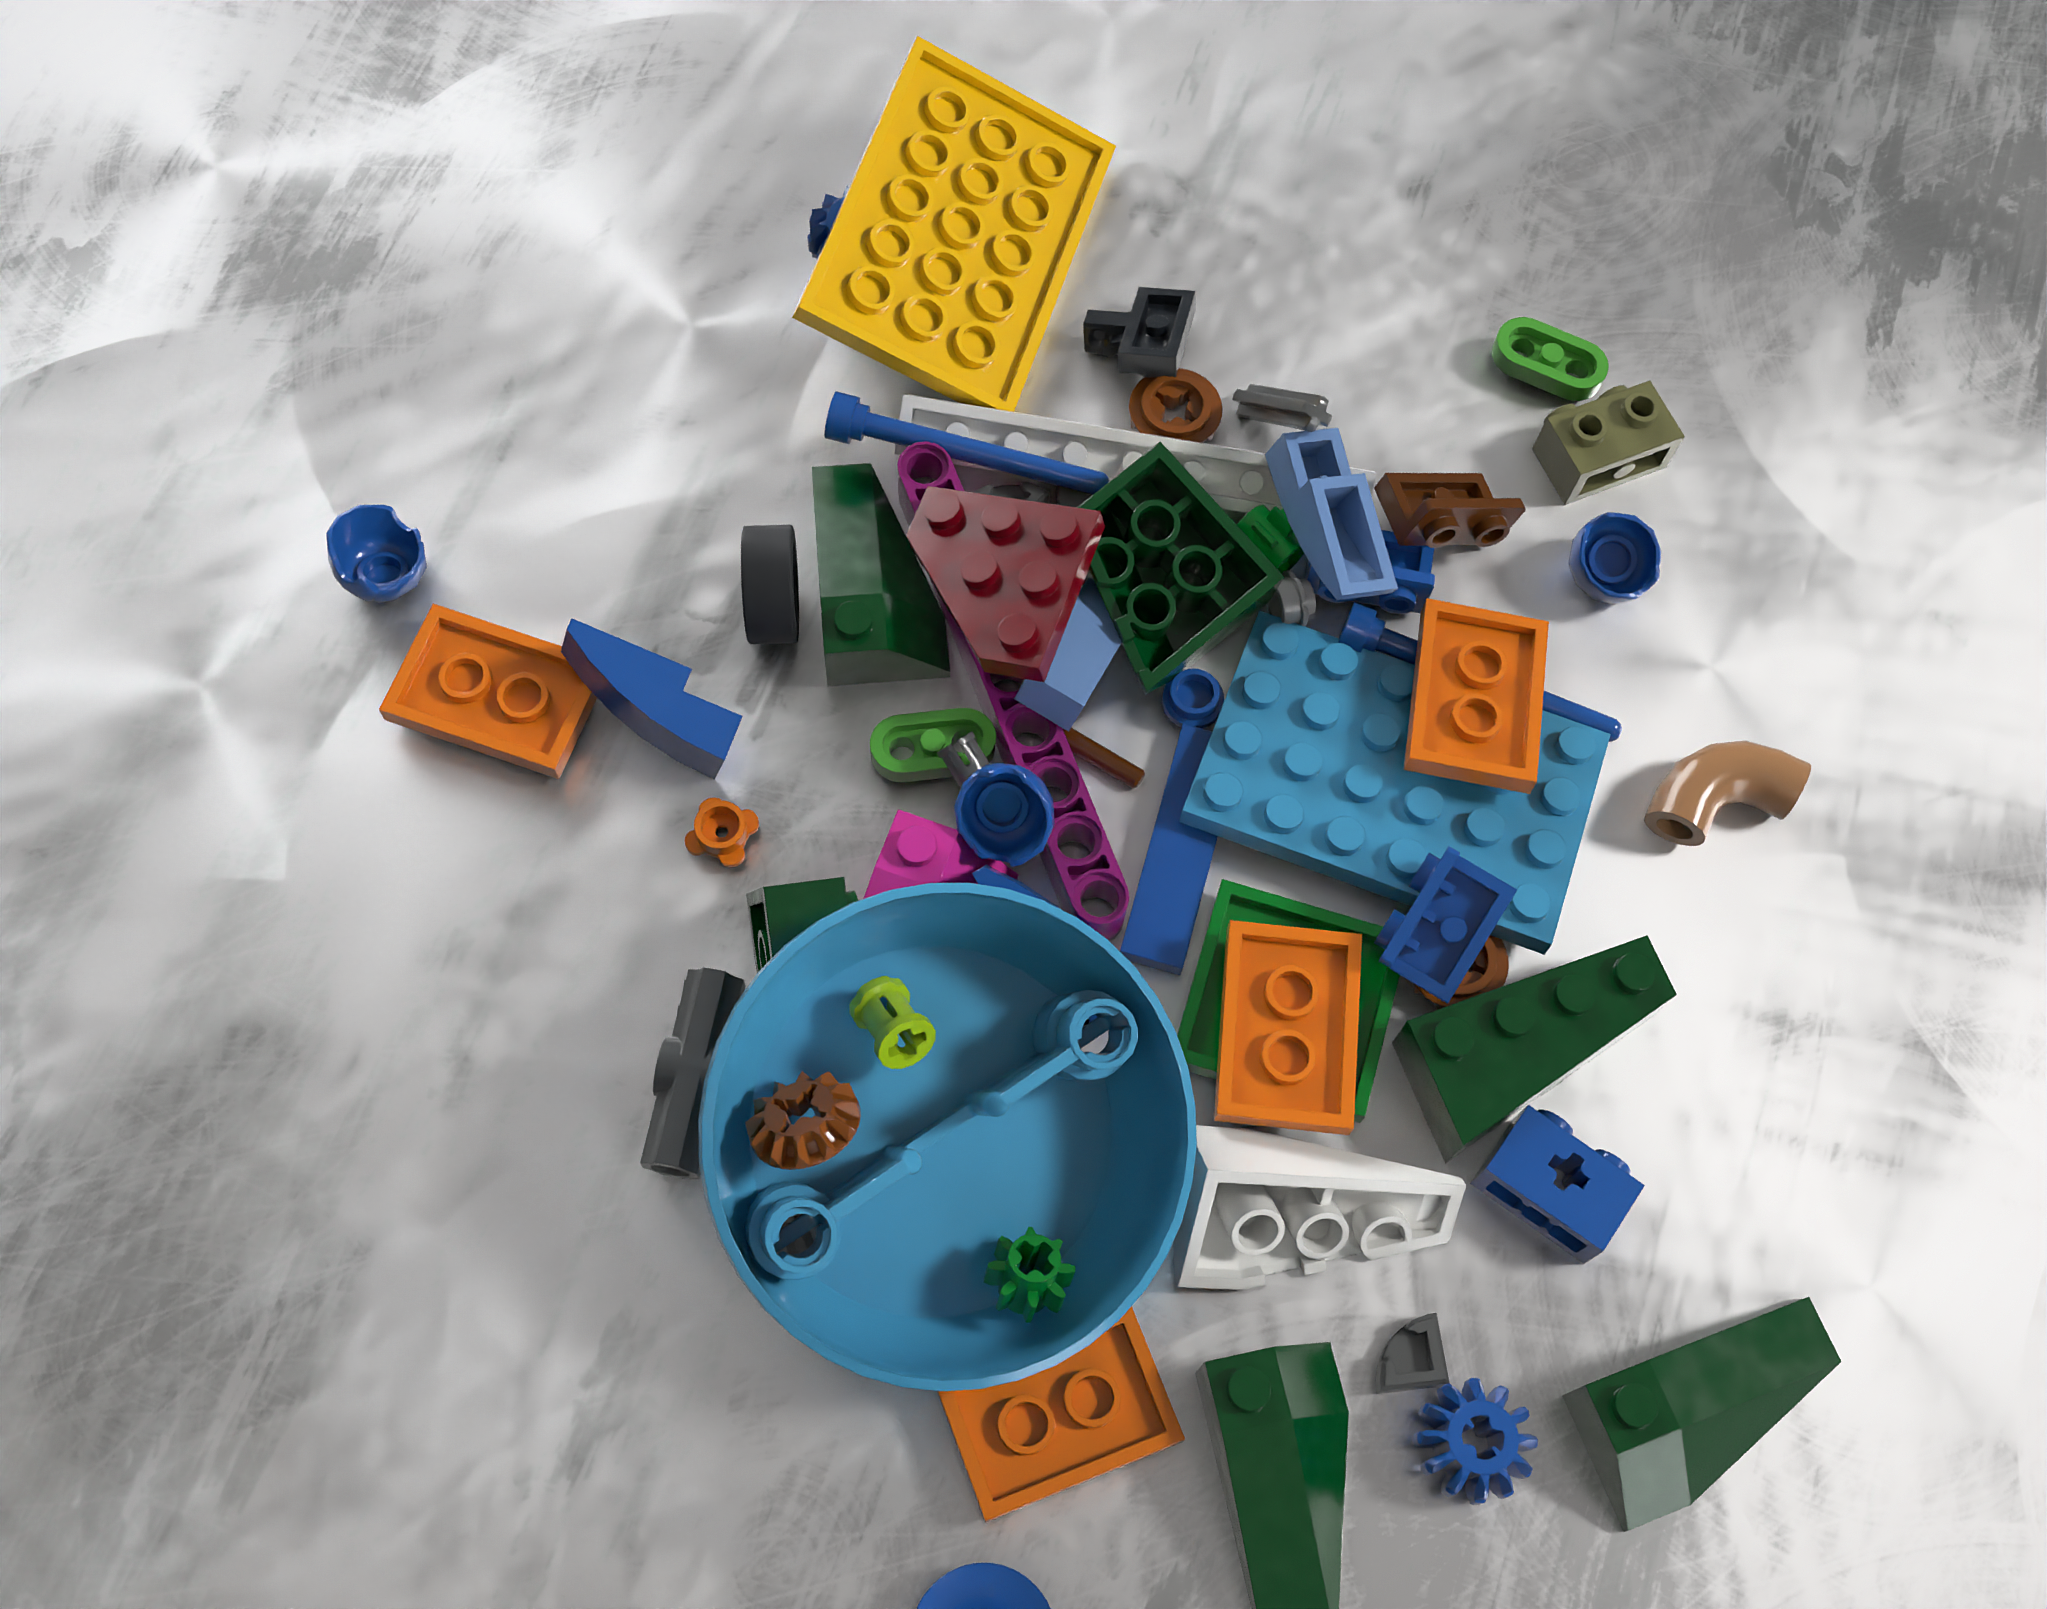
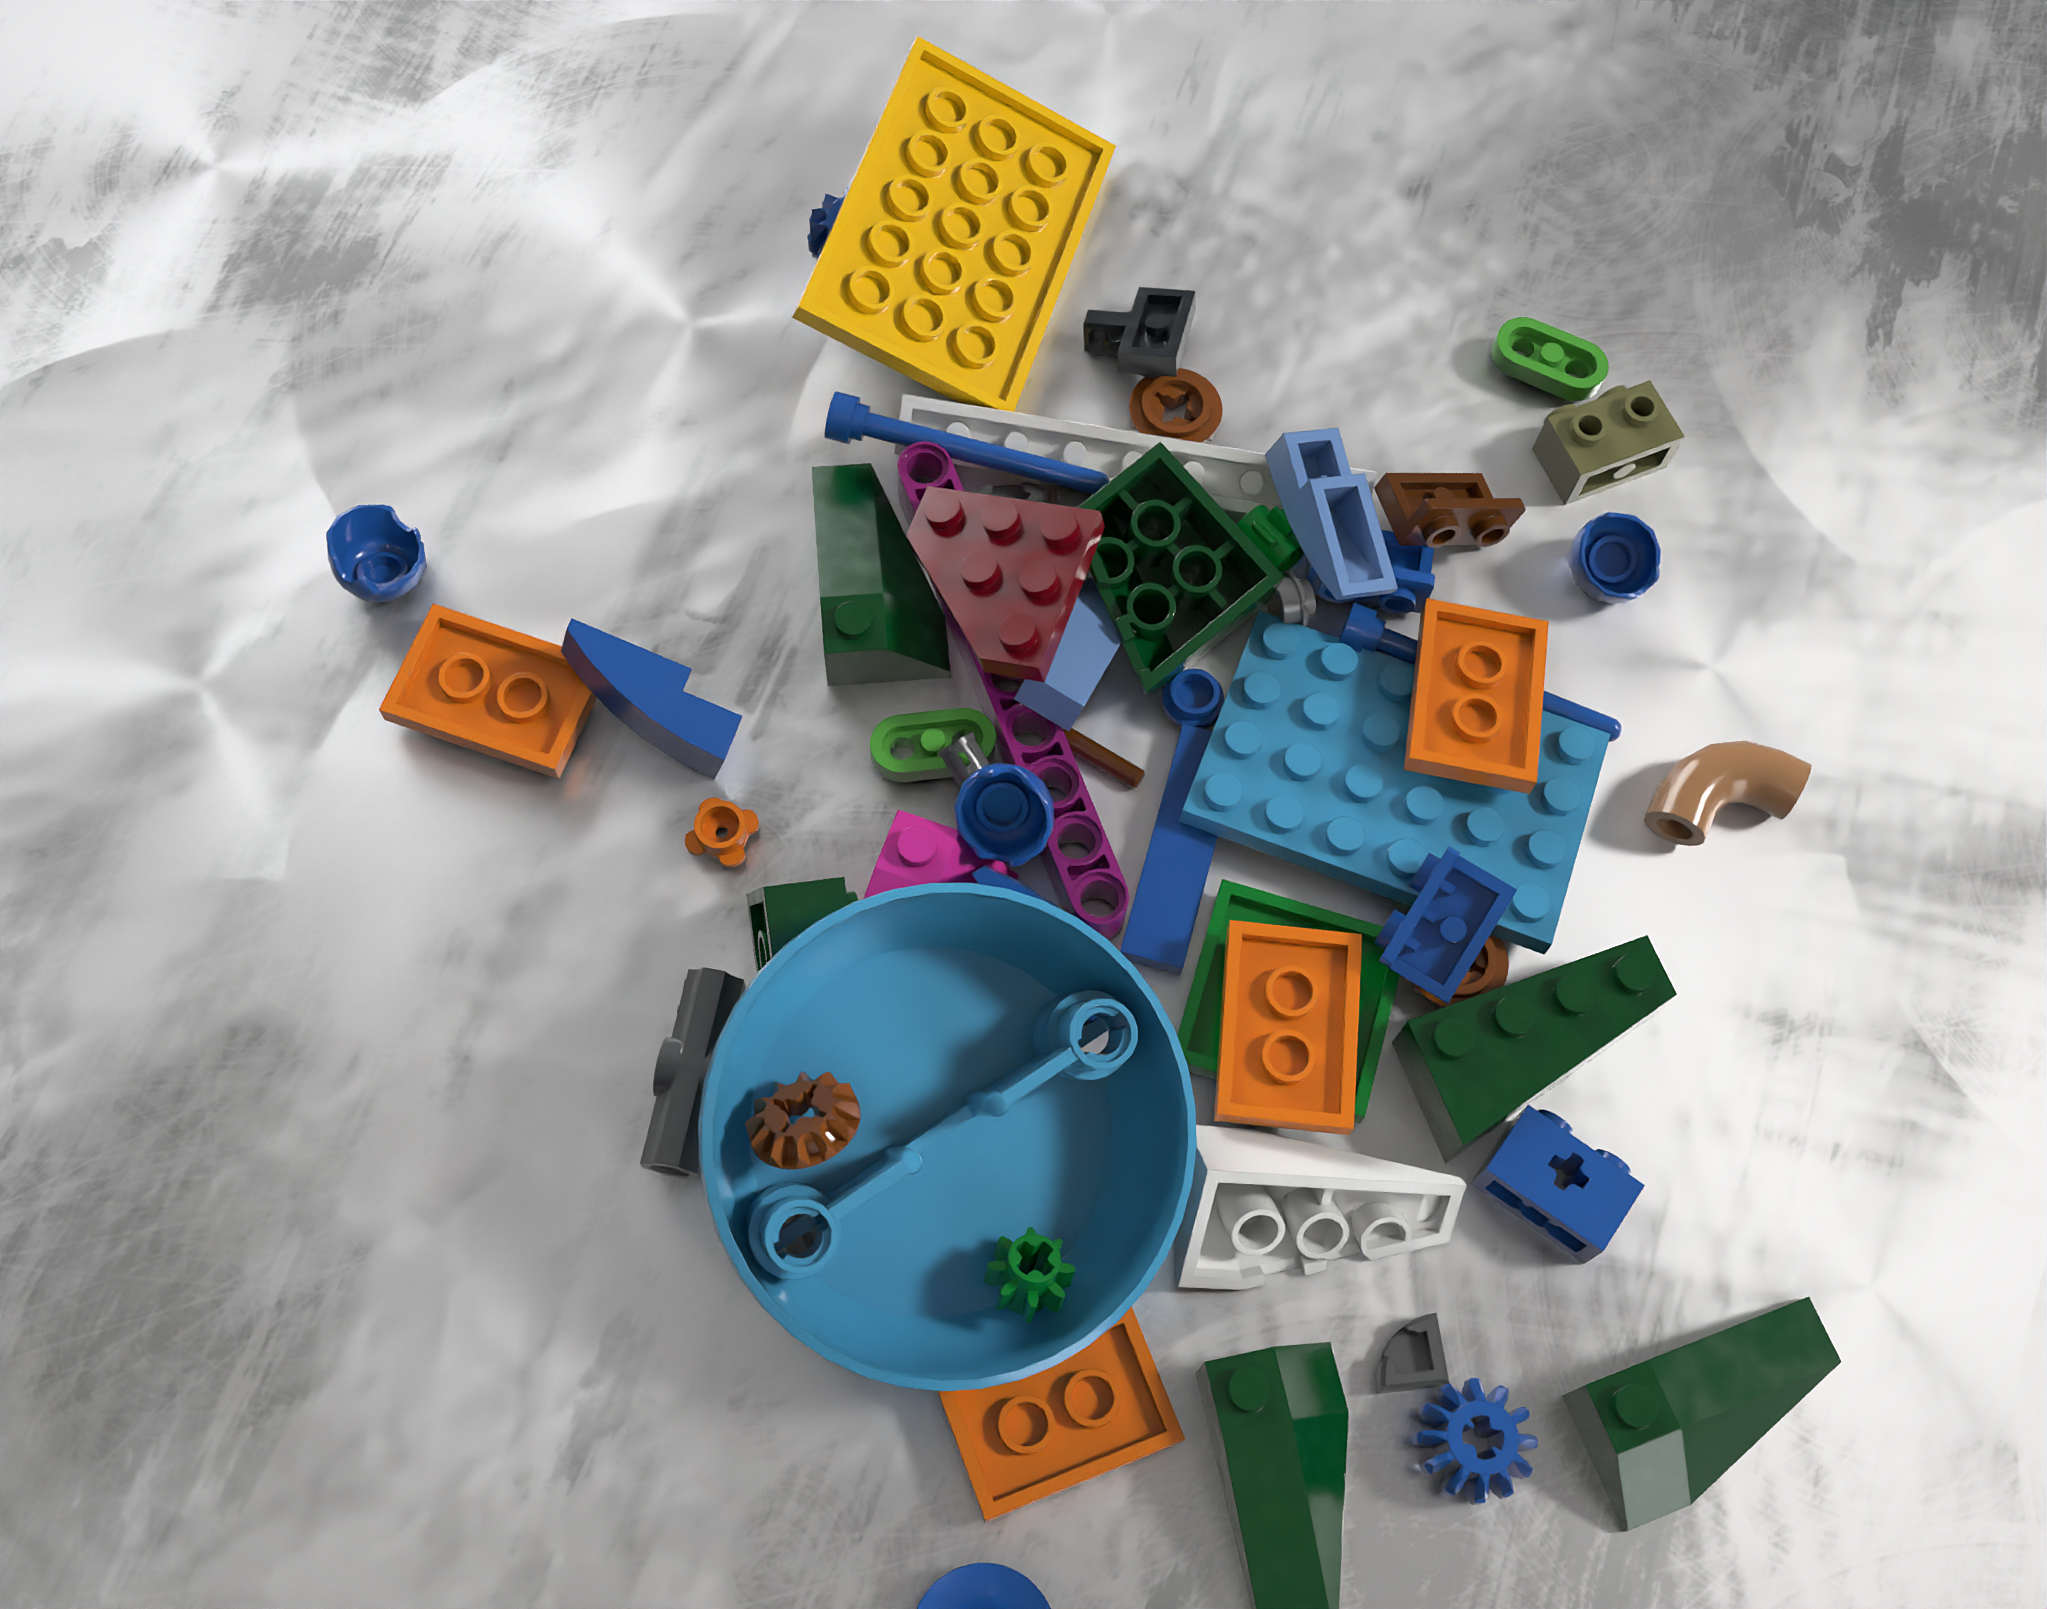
(770, 584): black tyre -> none
(886, 1024): lime bush -> none
(1282, 407): dark grey axle -> none

